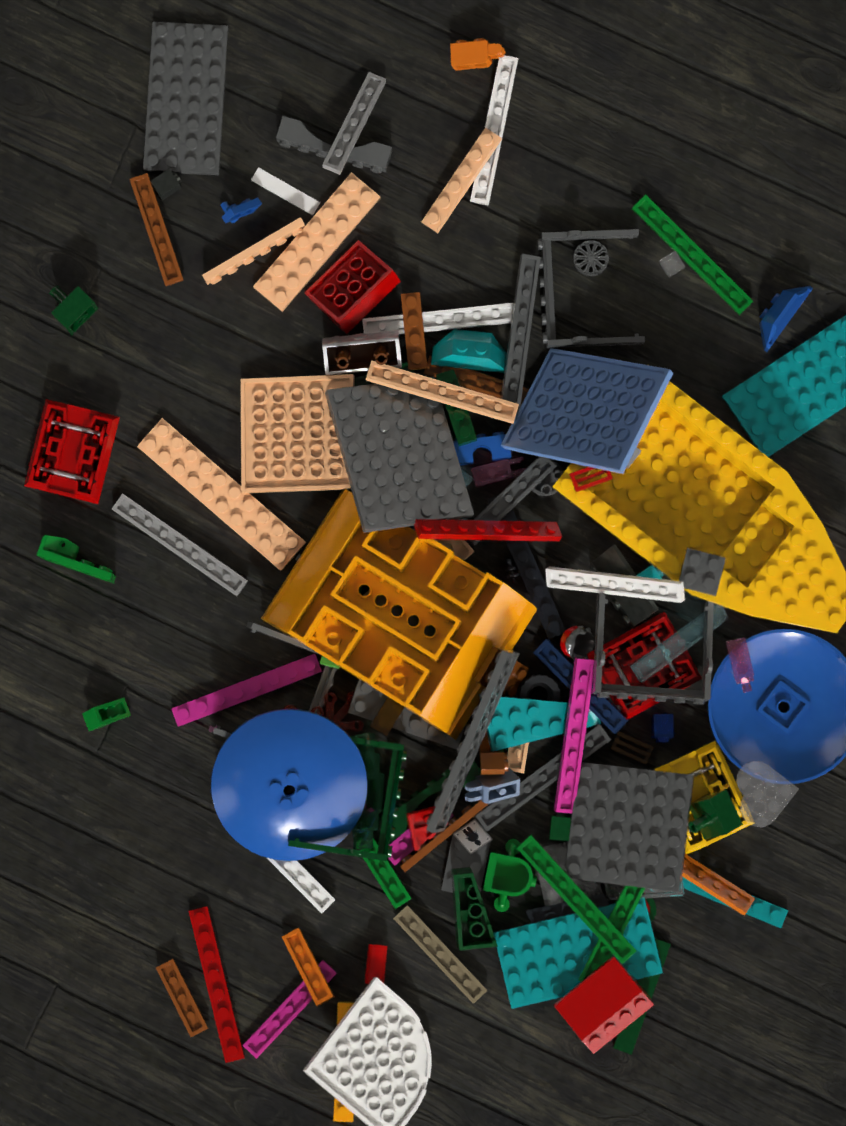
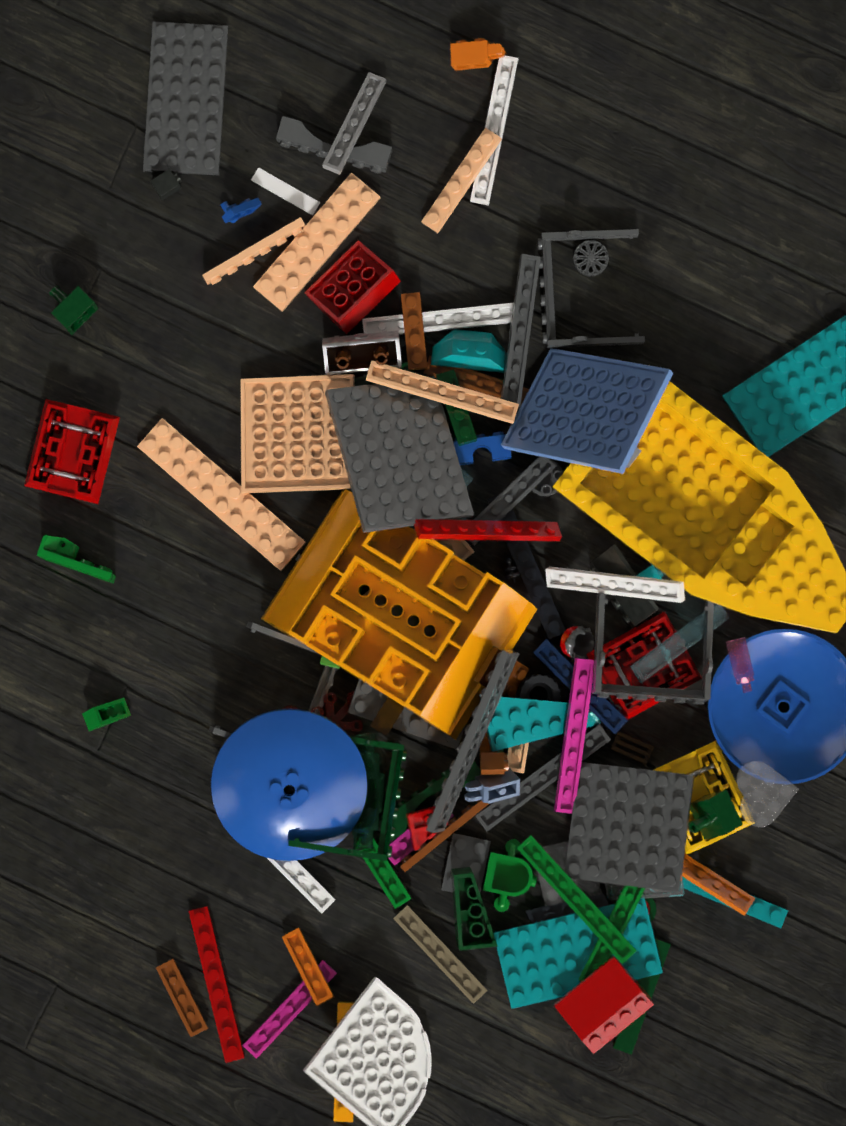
(156, 229): dark orange plate -> none
(179, 545): light grey plate -> none
(246, 690): dark pink plate -> none
(376, 962): red brick -> none
(472, 836): sticker -> none
(496, 471): clear pink hinge -> none
(560, 827): dark green brick -> none
(575, 482): red tile -> none
(662, 727): clear blue brick -> none
(671, 264): clear plate -> none
(692, 254): green plate -> none
(701, 571): dark grey plate -> none
(780, 313): blue wedge -> none

